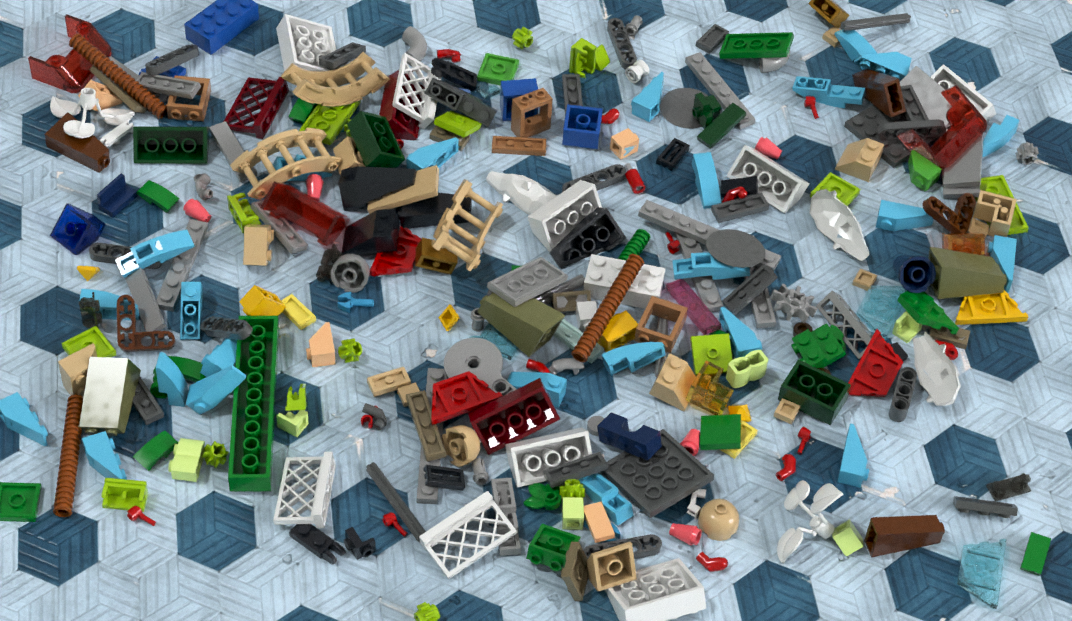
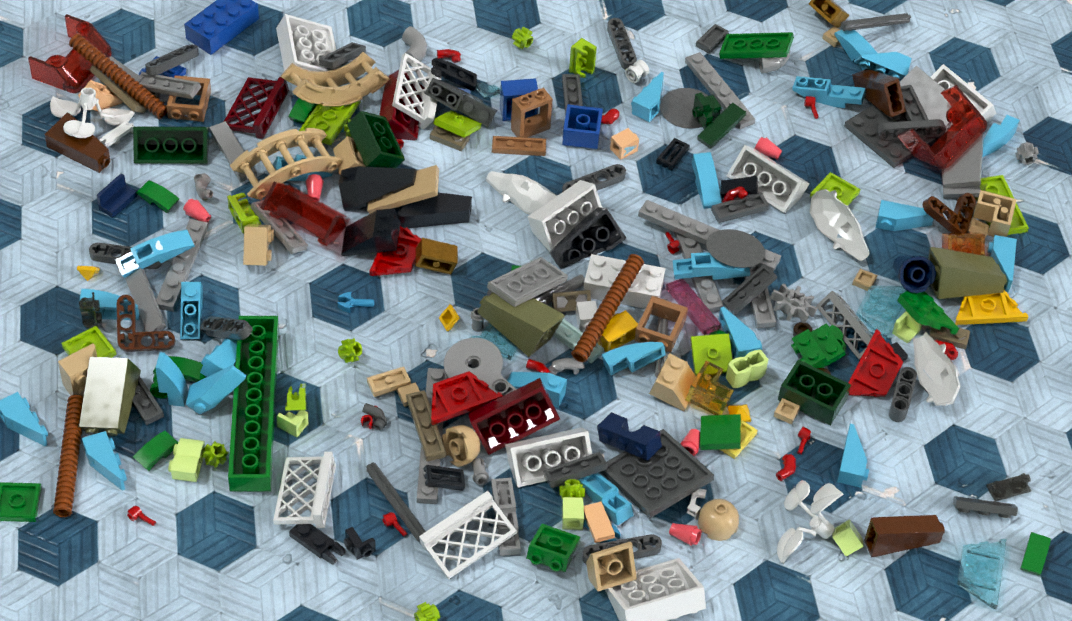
(77, 229): clear blue slope -> none
(124, 494): lime hinge -> none
(261, 303): yellow brick -> none
(297, 312): light yellow tile -> none
(321, 347): light nougat slope -> none
(329, 258): clear smoke hinge -> none
(350, 273): light grey cylinder -> none
(432, 154): medium azure slope -> none
(446, 223): tan fence -> none
(497, 69): bright green tile -> none
(543, 496): green plate -> none
(575, 571): dark tan plate -> none
(592, 424): light grey tile -> none
(602, 58): lime slope -> none
(632, 27): light grey pin -> none
(634, 179): red piece -> none
(636, 244): green piece -> none
(712, 564): red arm -> none
(860, 158): tan slope -> none
(922, 171): bright green slope -> none

